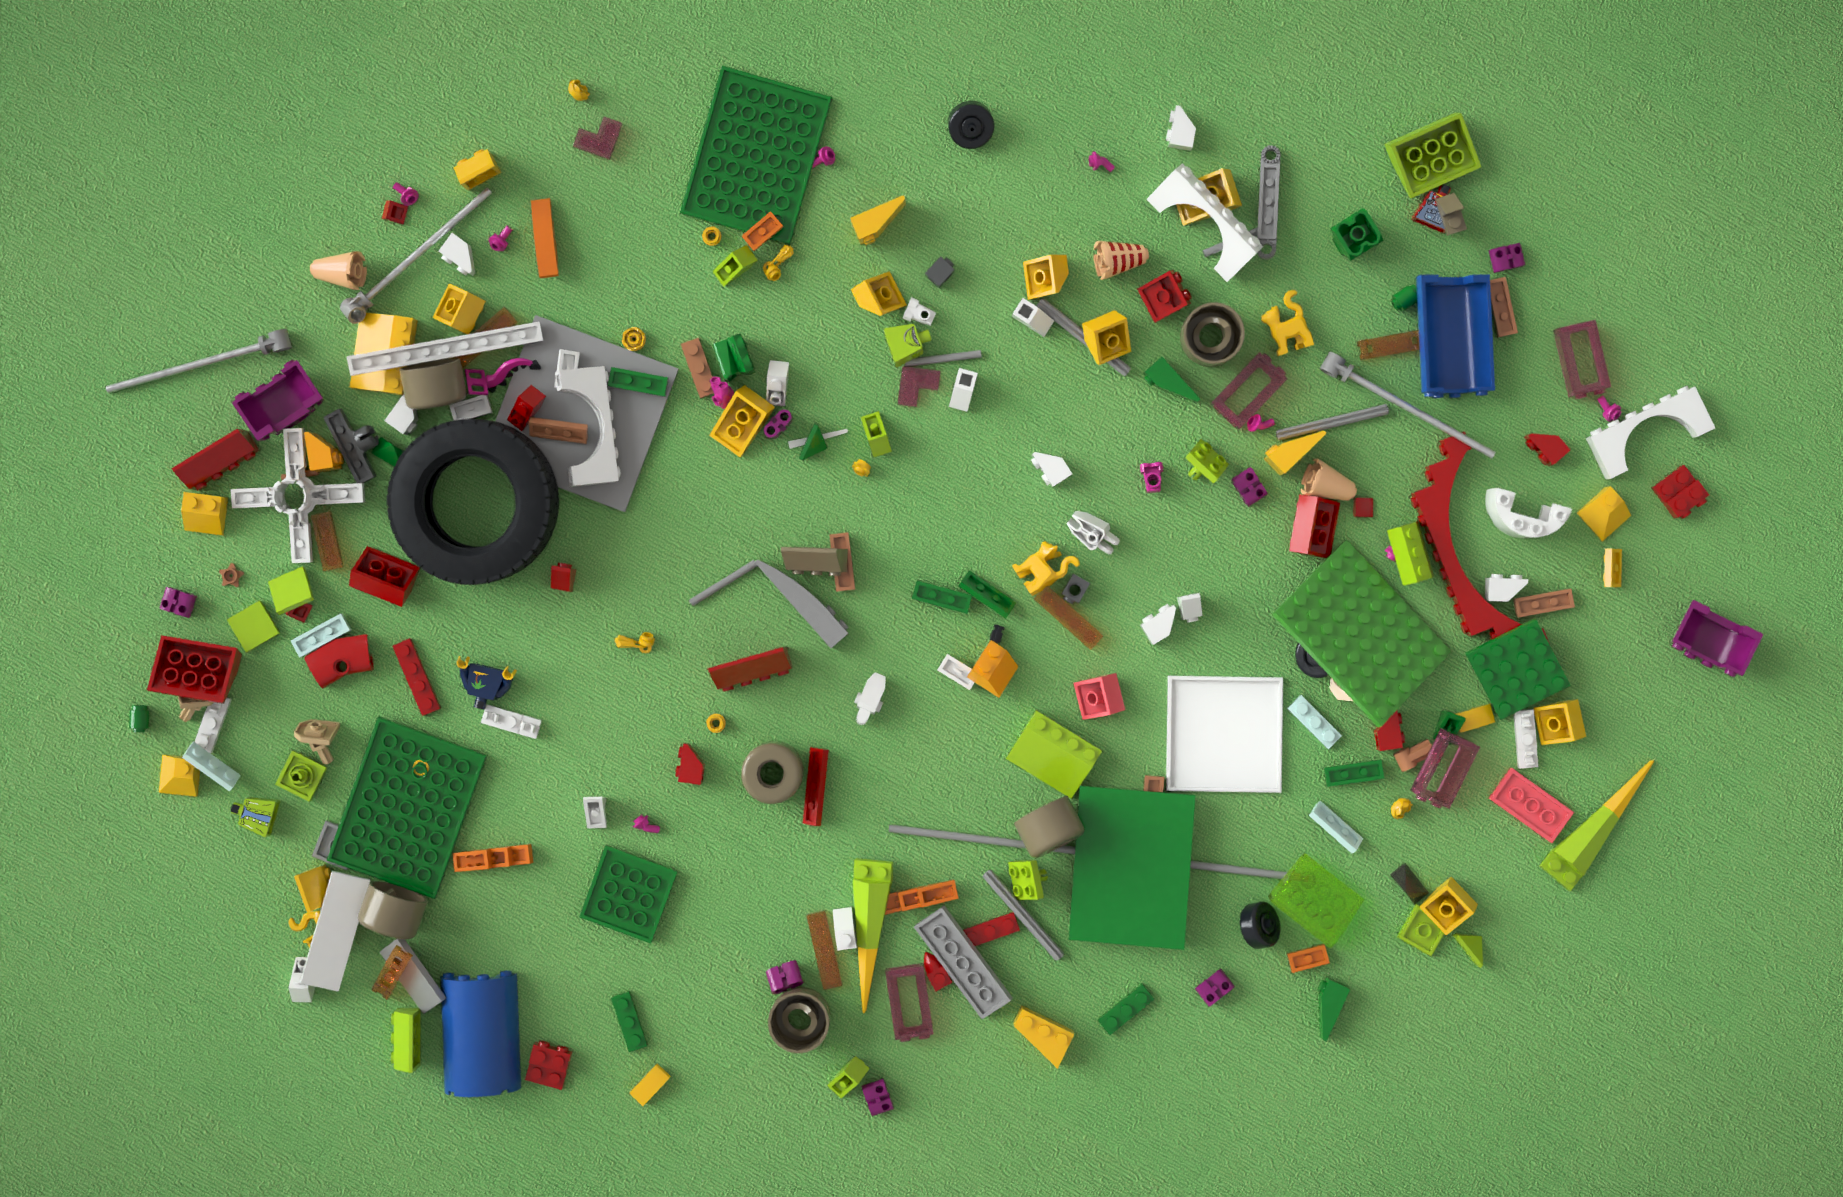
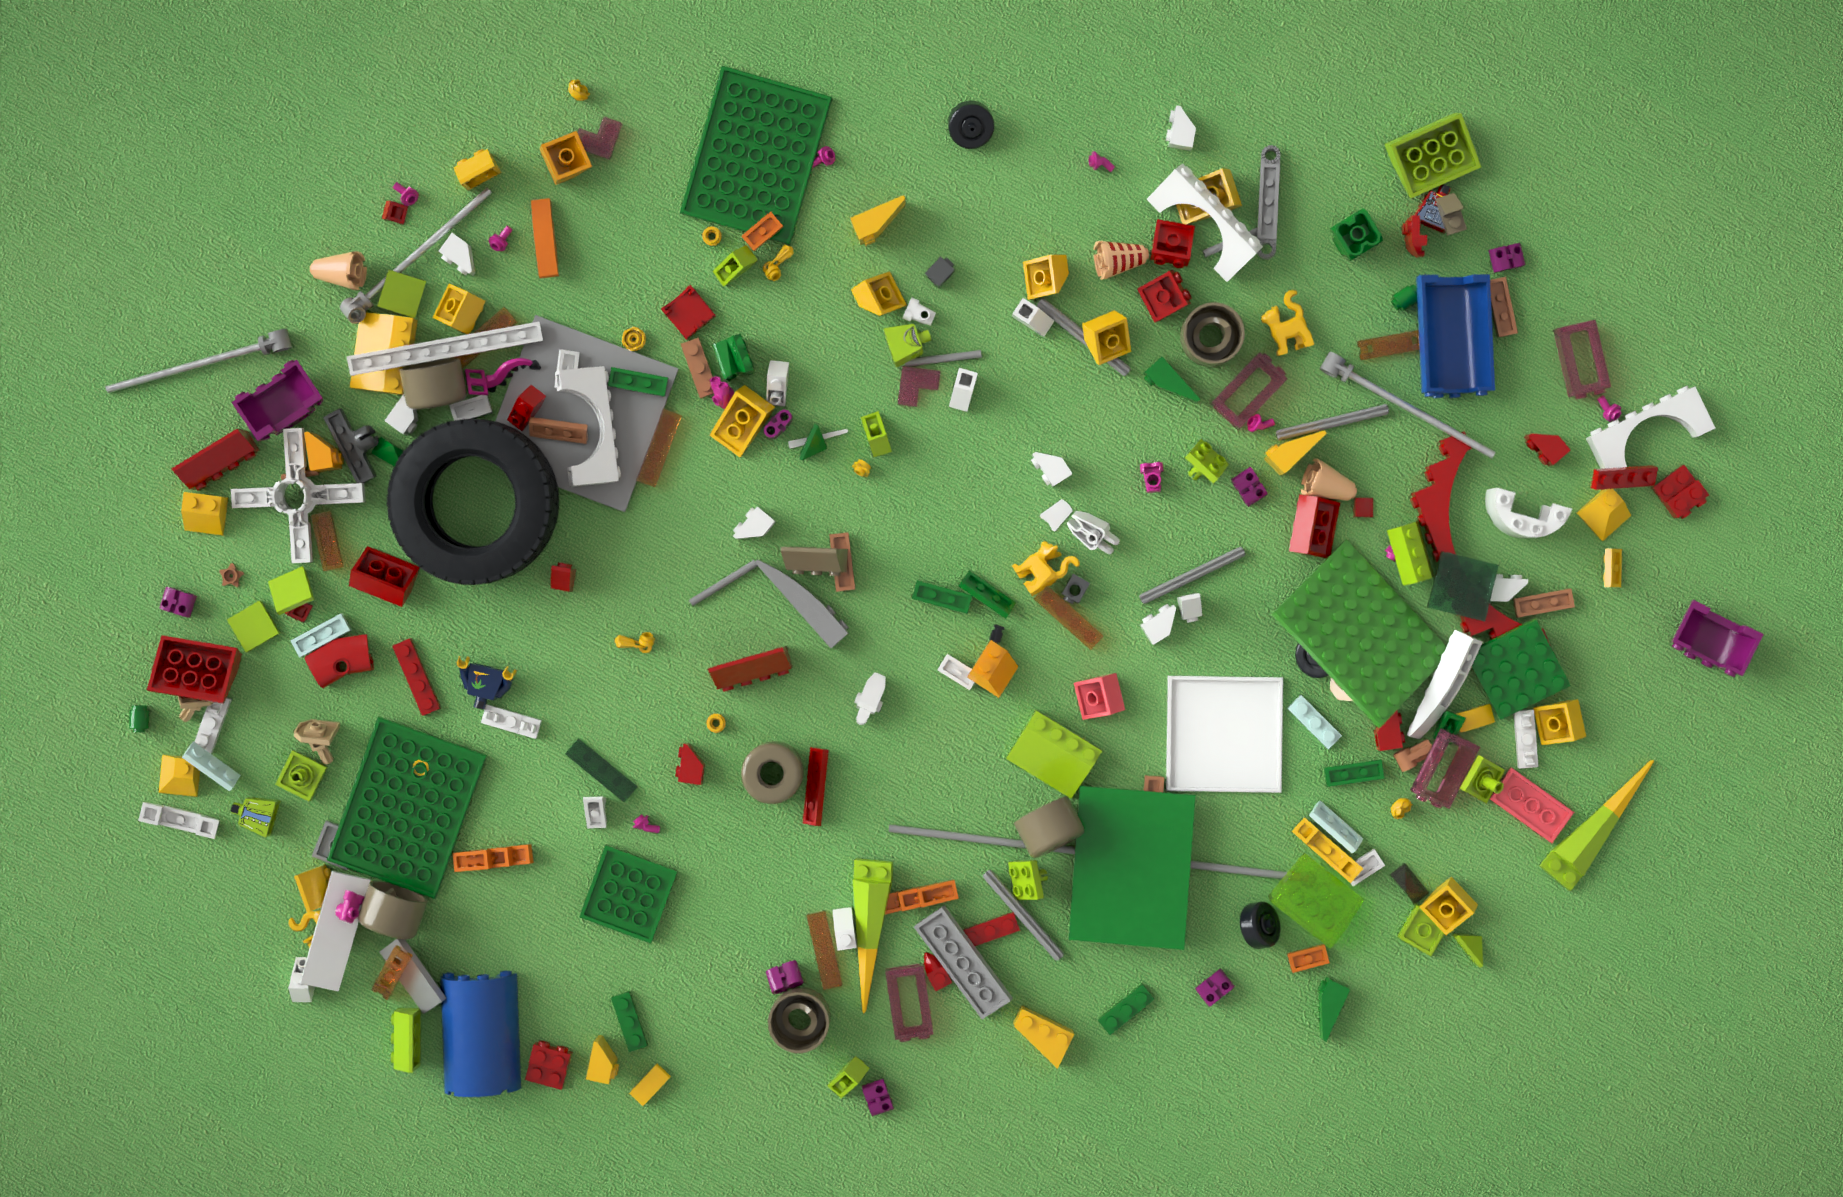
(179, 819): none -> white slope
(349, 909): none -> dark pink plate
(401, 293): none -> lime tile
(565, 157): none -> light orange slope
(601, 770): none -> clear green slope
(602, 1062): none -> yellow slope
(659, 447): none -> clear orange plate
(688, 312): none -> red piece
(756, 524): none -> white slope
(1056, 514): none -> white sticker
(1172, 243): none -> red plate
(1192, 575): none -> light grey axle
(1327, 850): none -> yellow slope
(1370, 863): none -> white plate
(1413, 239): none -> red slope
(1446, 682): none -> white slope
(1462, 586): none -> clear green plate
(1483, 779): none -> lime plate
(1624, 477): none -> red plate

